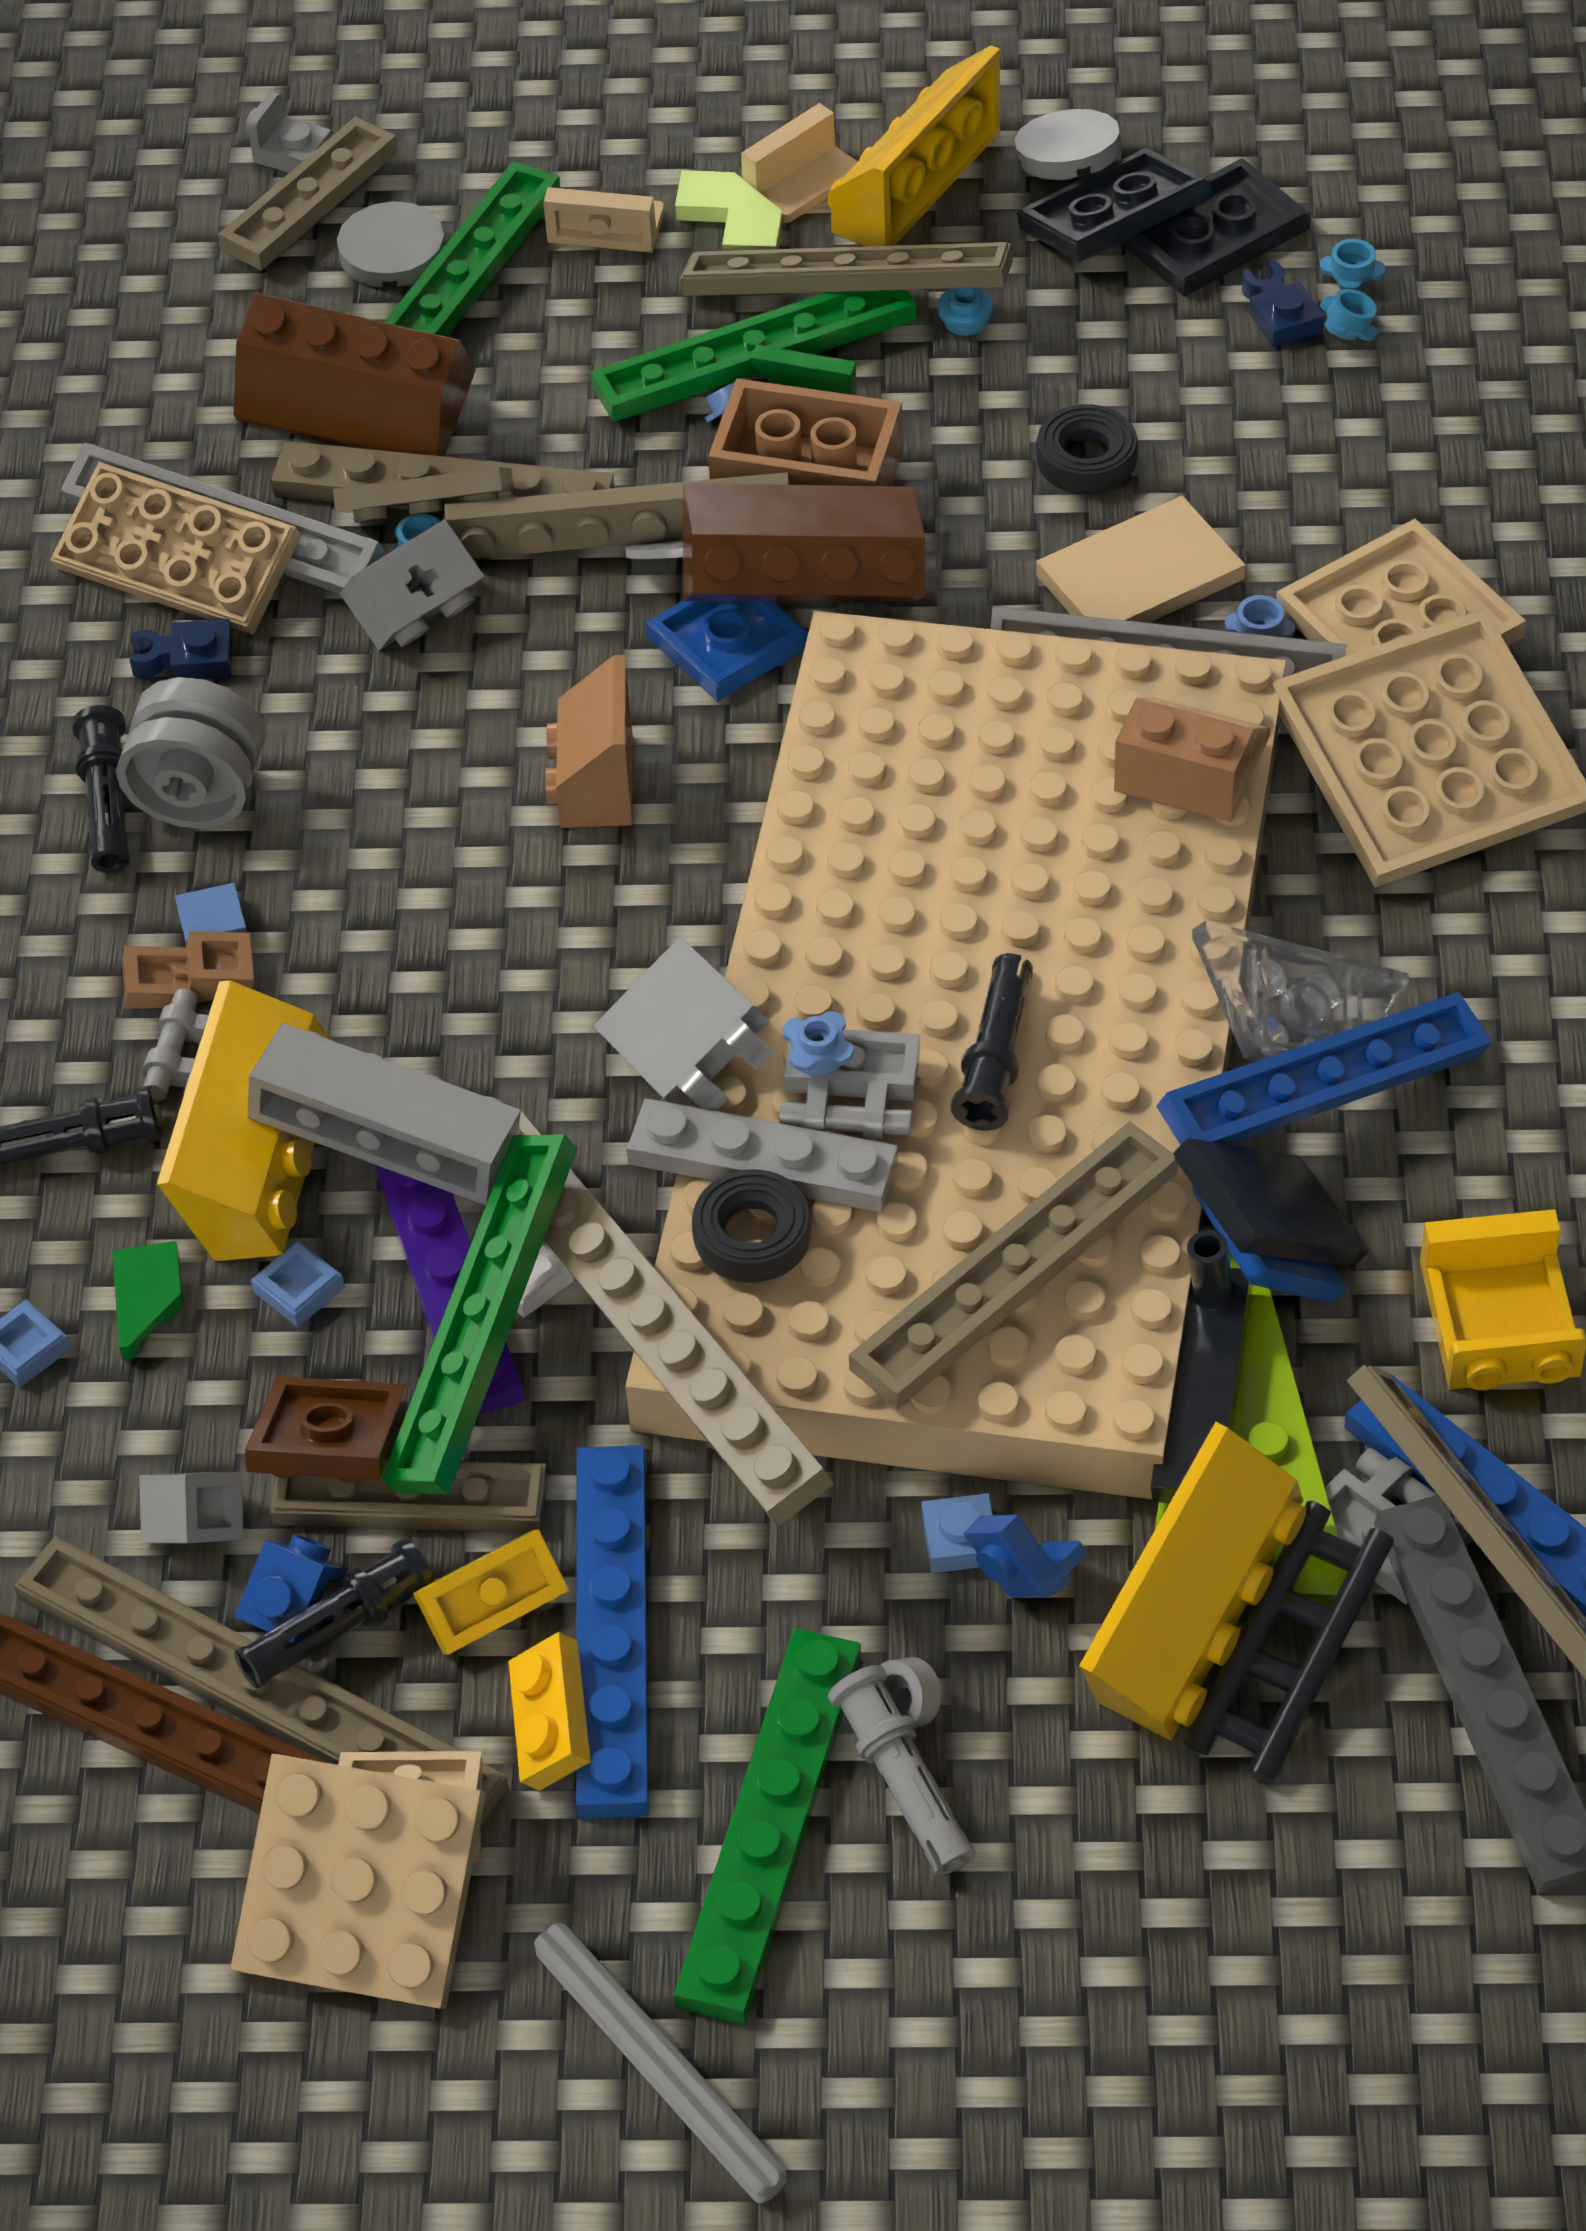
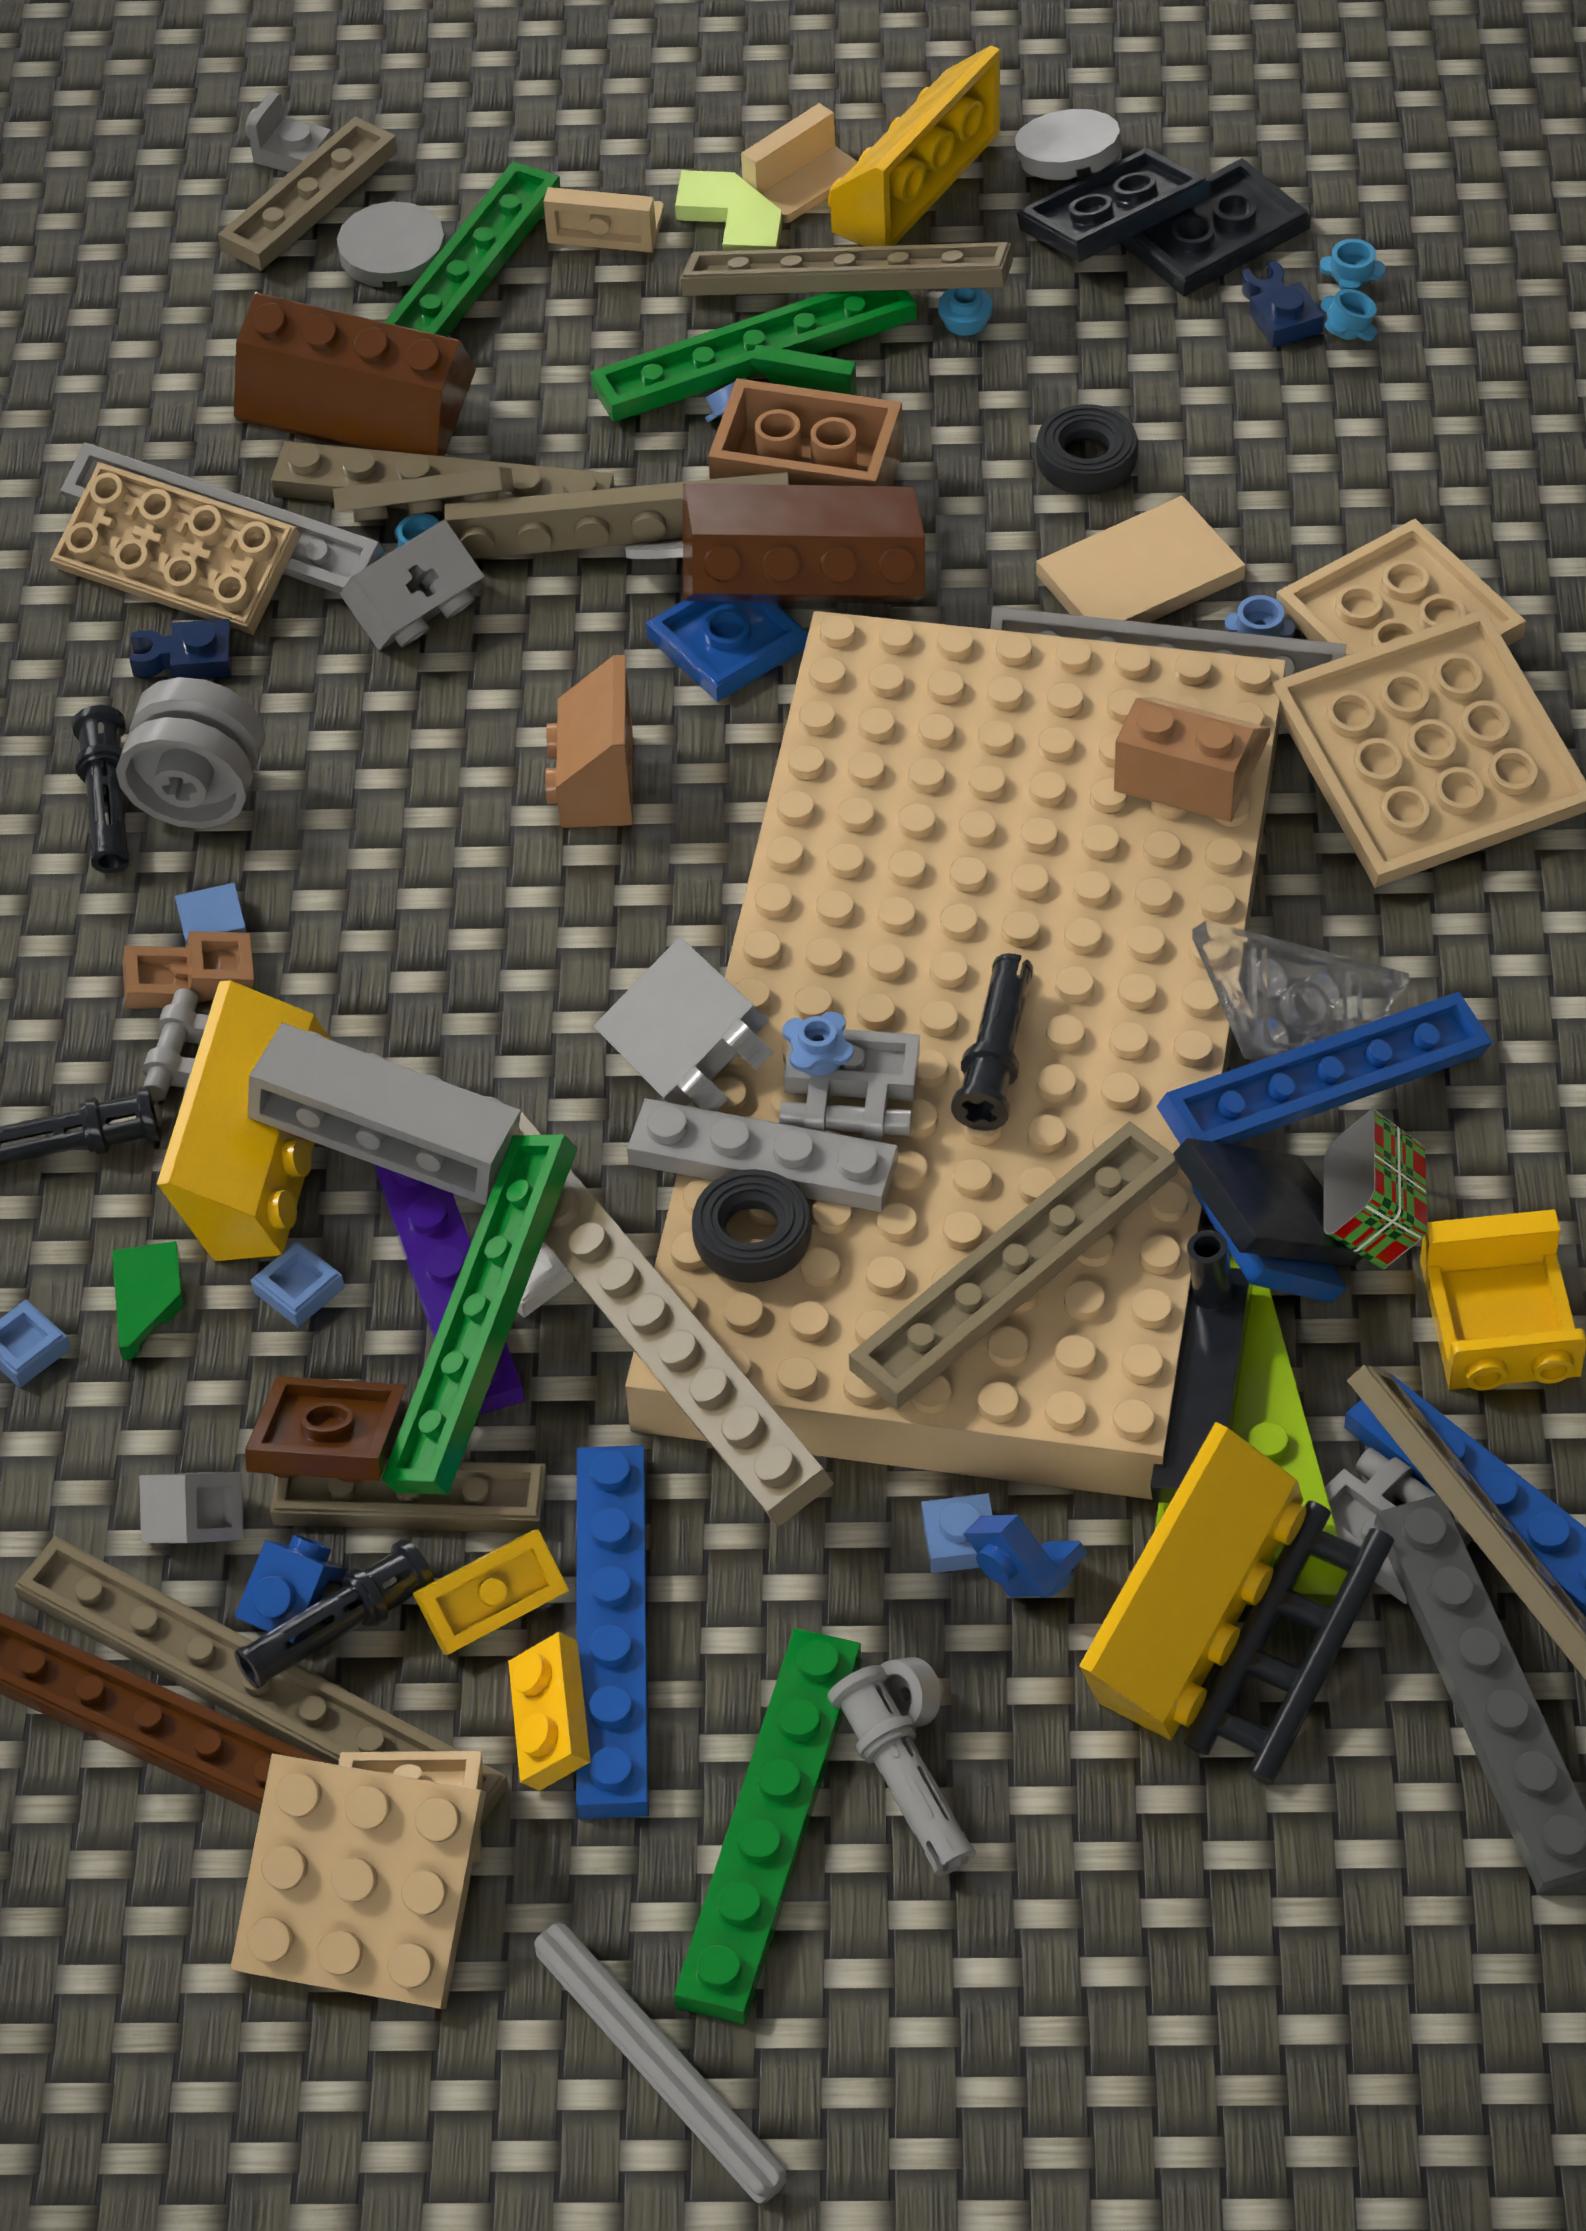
(1375, 1190): none -> piece

